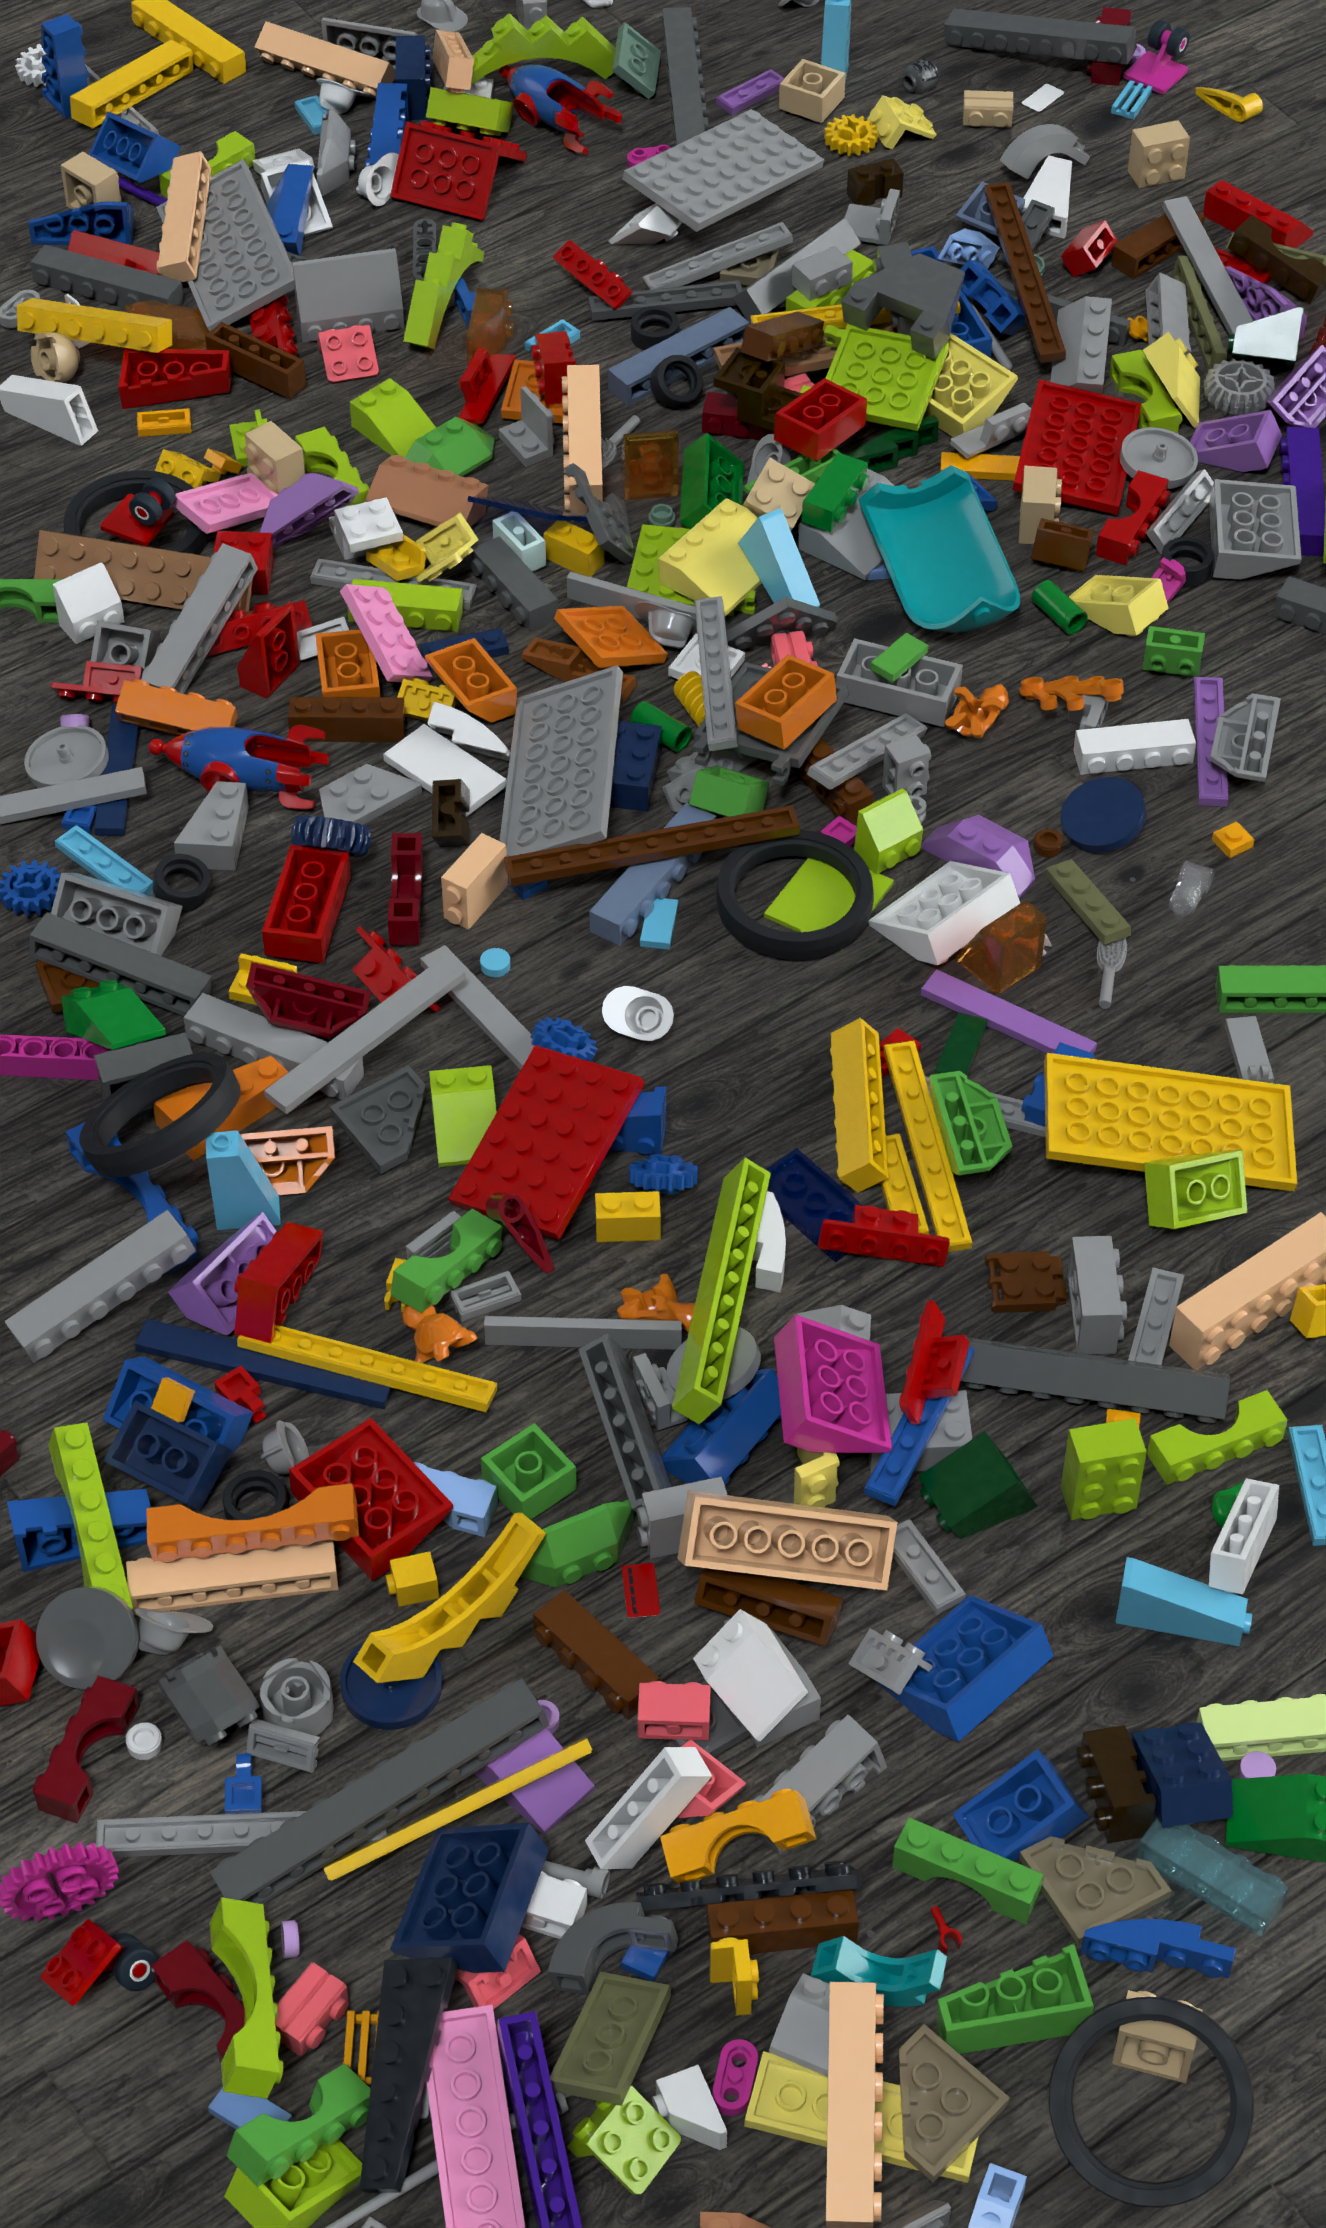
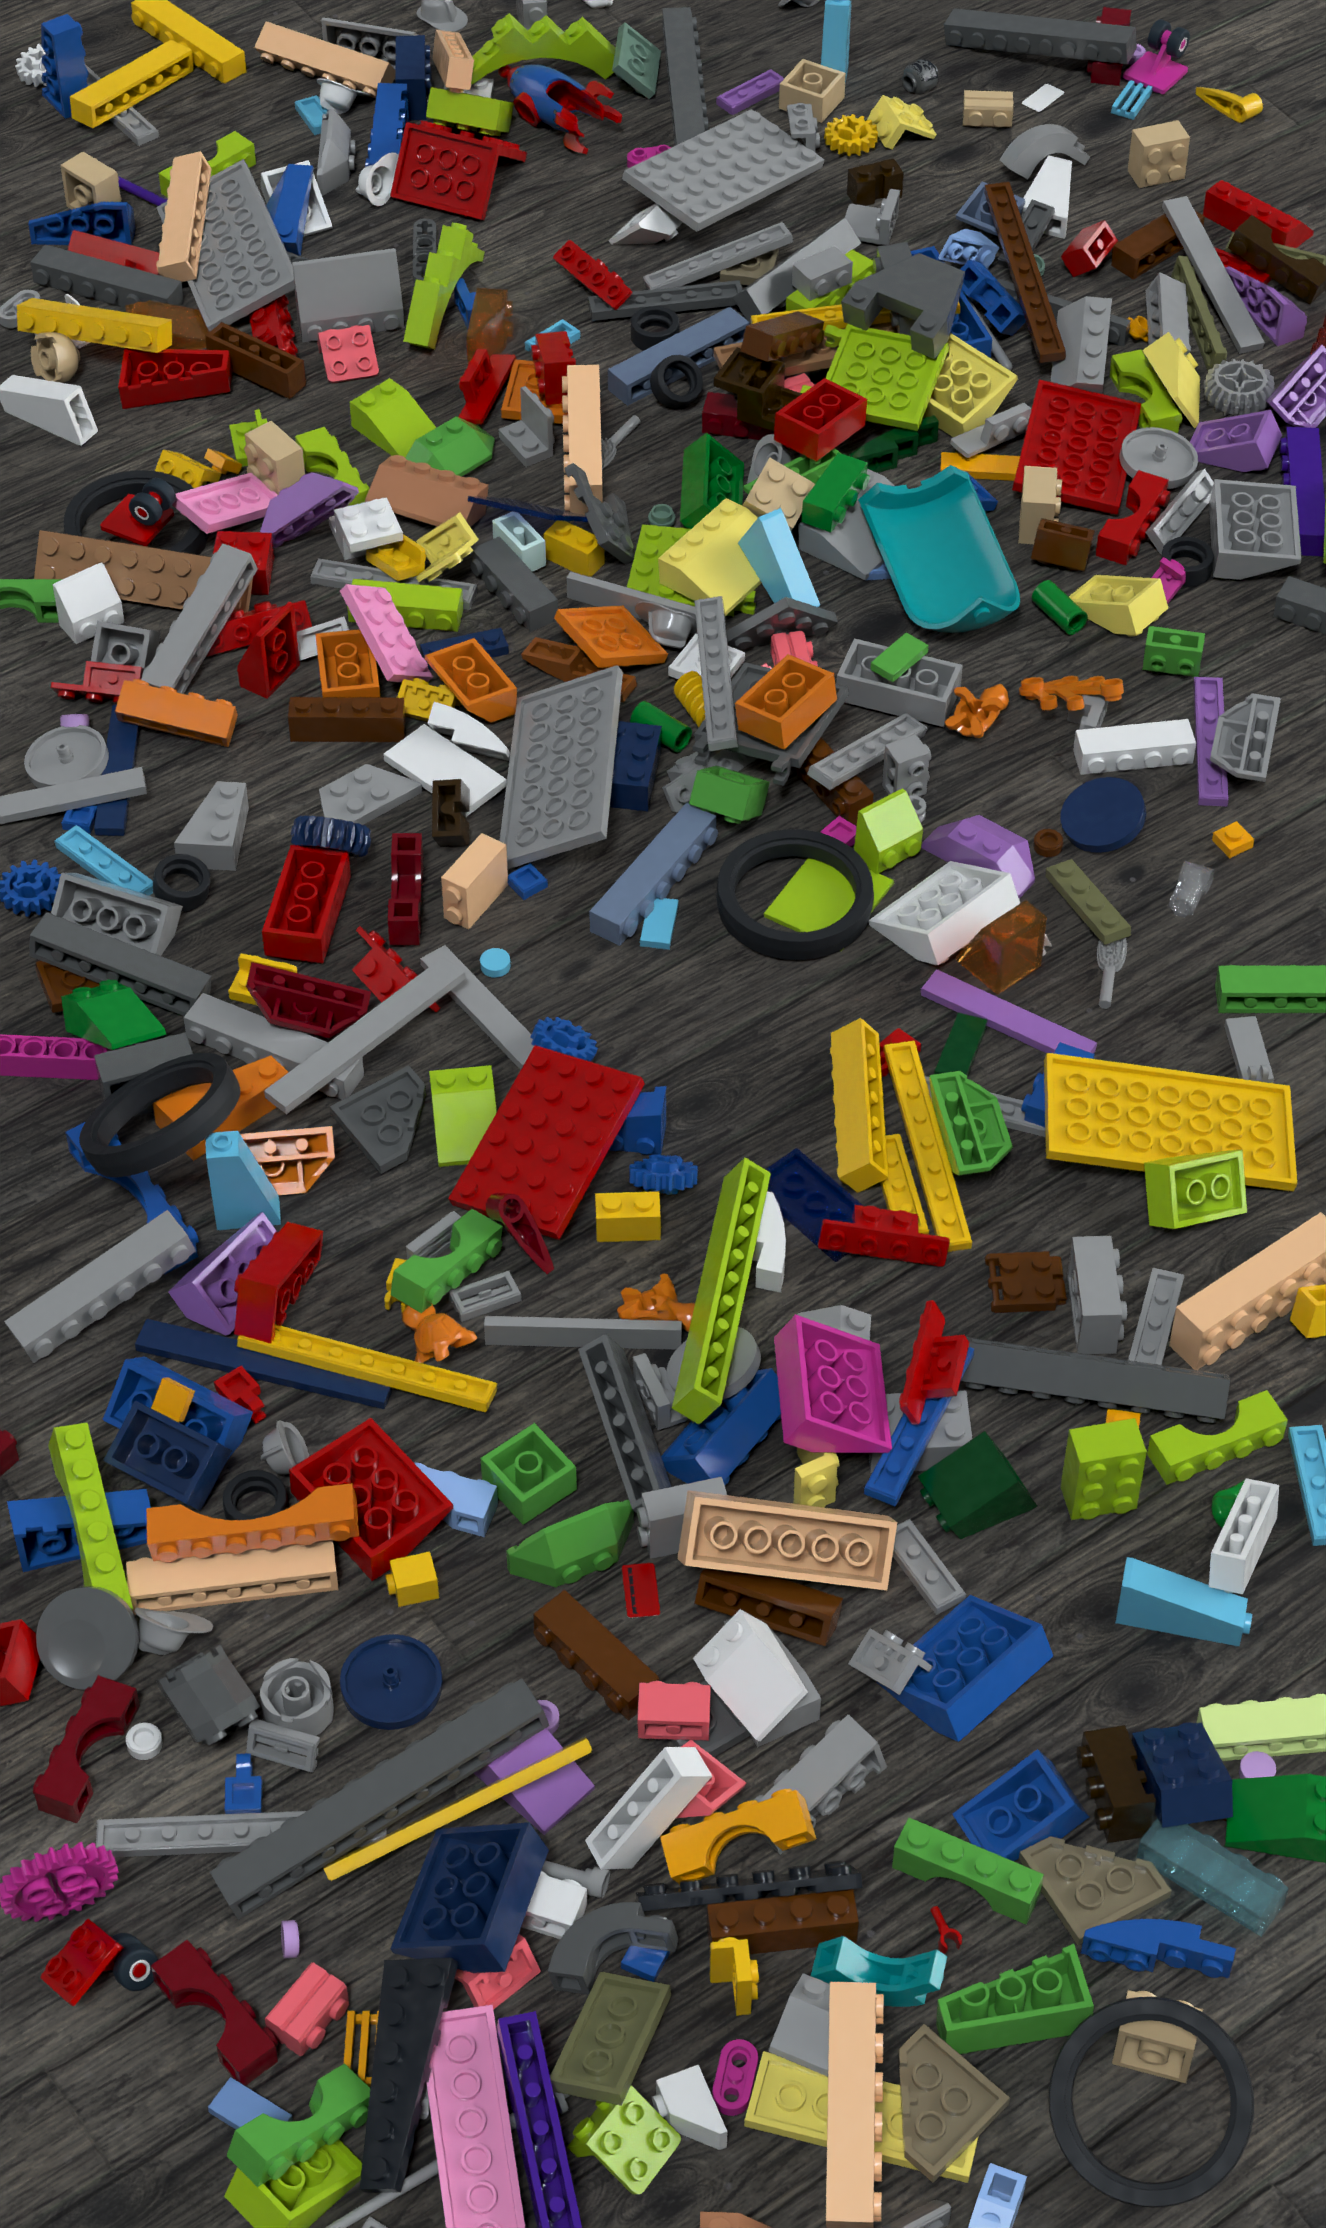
(132, 149): blue slope -> none
(164, 422): light orange tile -> none
(240, 1941): lime arch -> none
(247, 757): piece -> none
(281, 160): white plate -> none
(482, 1593): yellow arch -> none
(637, 1013): white piece -> none
(650, 464): clear orange slope -> none
(651, 845): reddish brown plate -> none
(803, 124): none -> light grey bracket
(1268, 340): slope -> none

